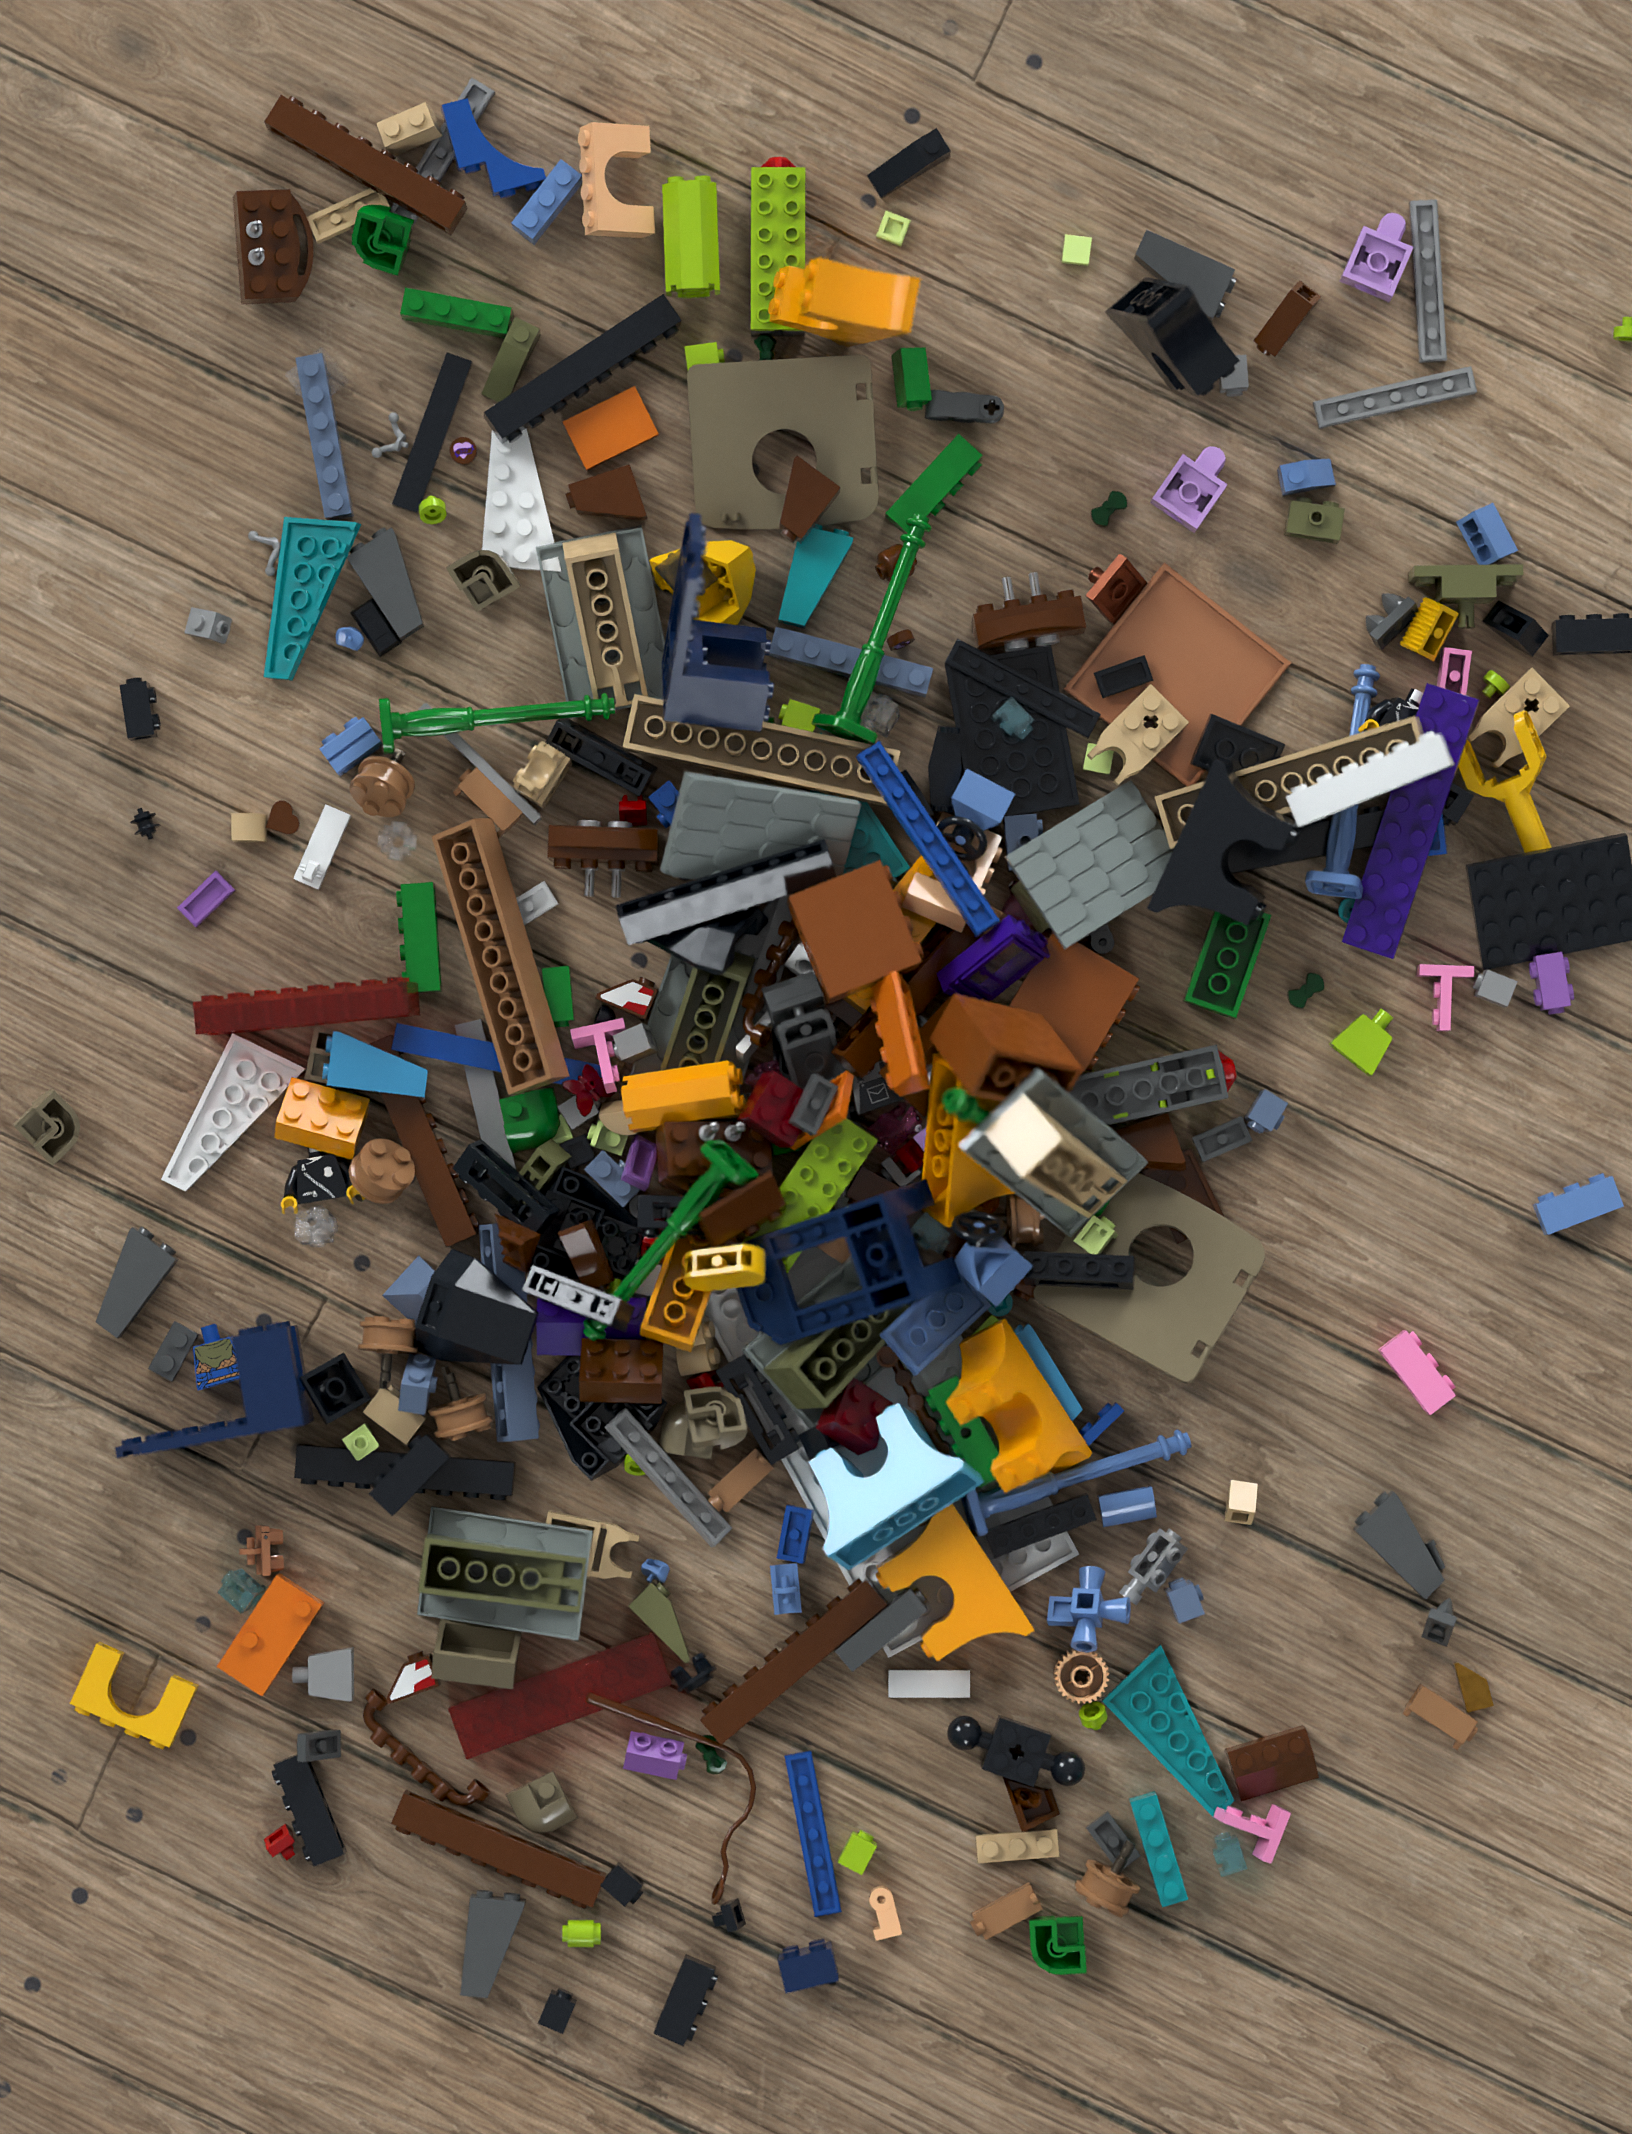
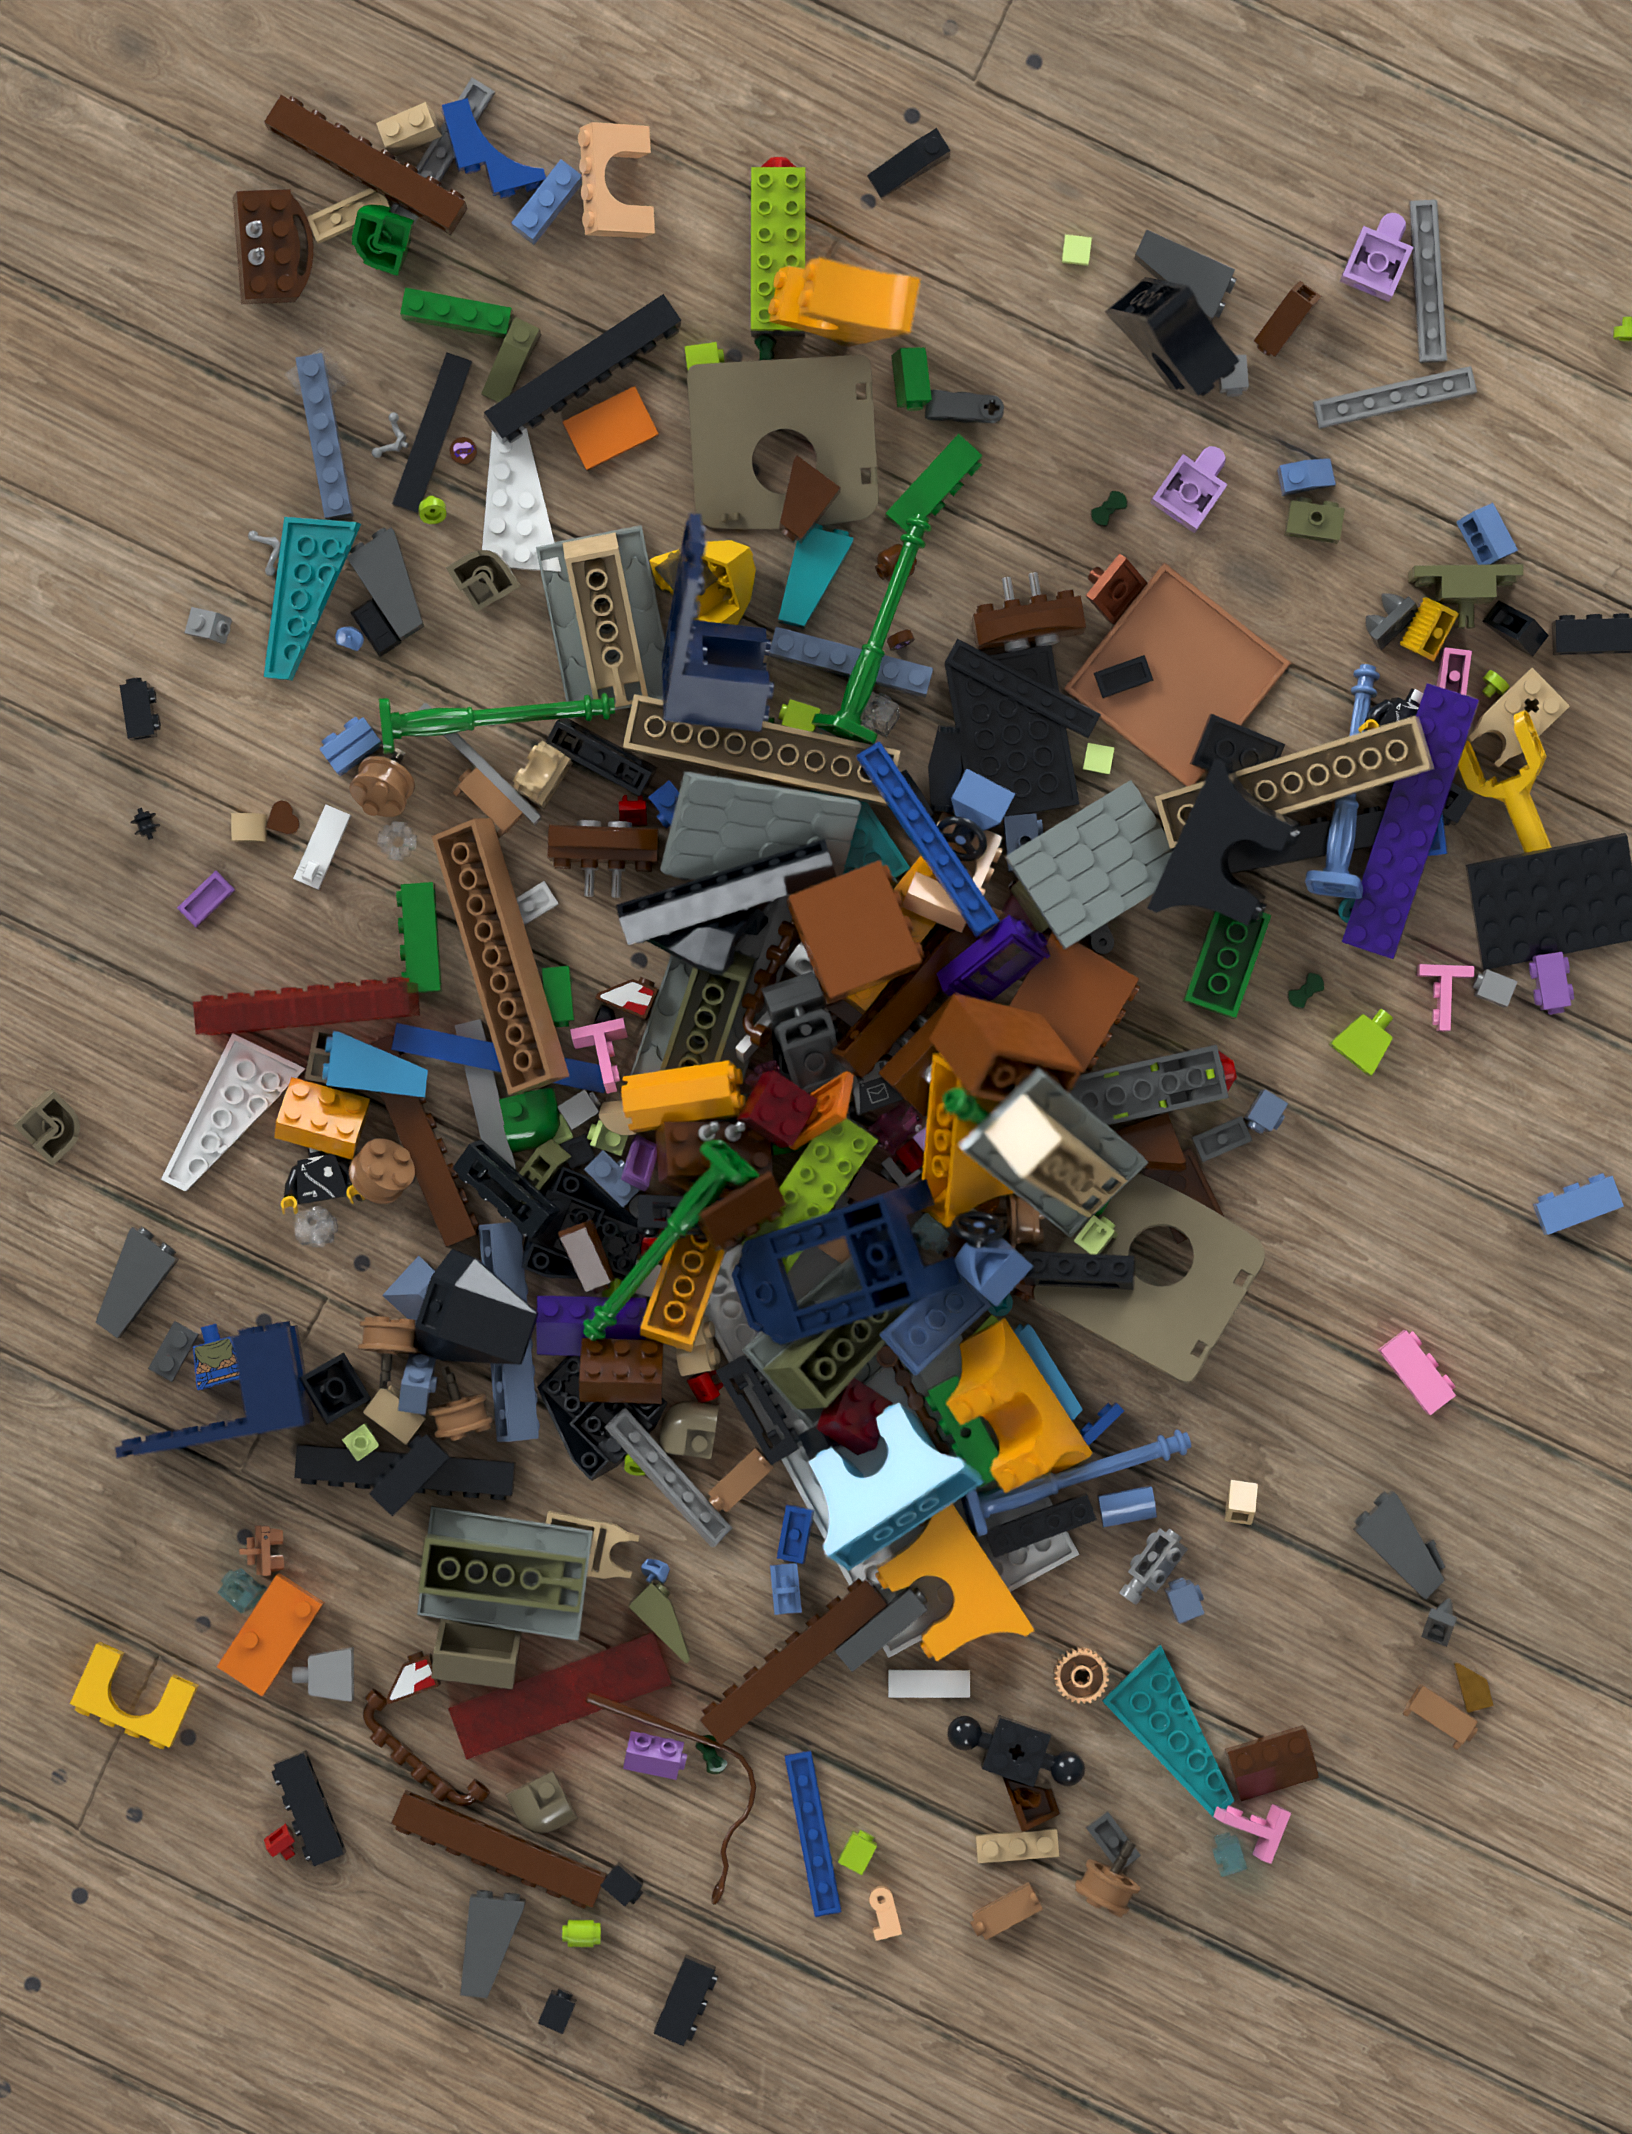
(318, 1745): dark grey plate -> none
(517, 1242): reddish brown slope -> none
(578, 1298): brick -> none
(587, 1088): dark red piece -> none
(608, 495): reddish brown slope -> none
(634, 1043): light grey brick -> none
(691, 237): lime brick -> none
(704, 1675): black piece -> none
(714, 1417): dark tan brick -> none
(725, 1267): yellow brick -> none
(730, 1915): black tile -> none
(808, 1965): dark blue brick -> none
(813, 1104): dark grey plate -> none
(893, 228): yellowish green tile -> none
(900, 1035): orange slope -> none
(1014, 719): clear light blue brick -> none
(1058, 1944): green brick -> none
(1087, 1609): medium blue brick -> none
(1093, 1715): lime tile -> none
(1134, 741): tan brick -> none
(1158, 1849): teal brick -> none
(1369, 780): white brick -> none

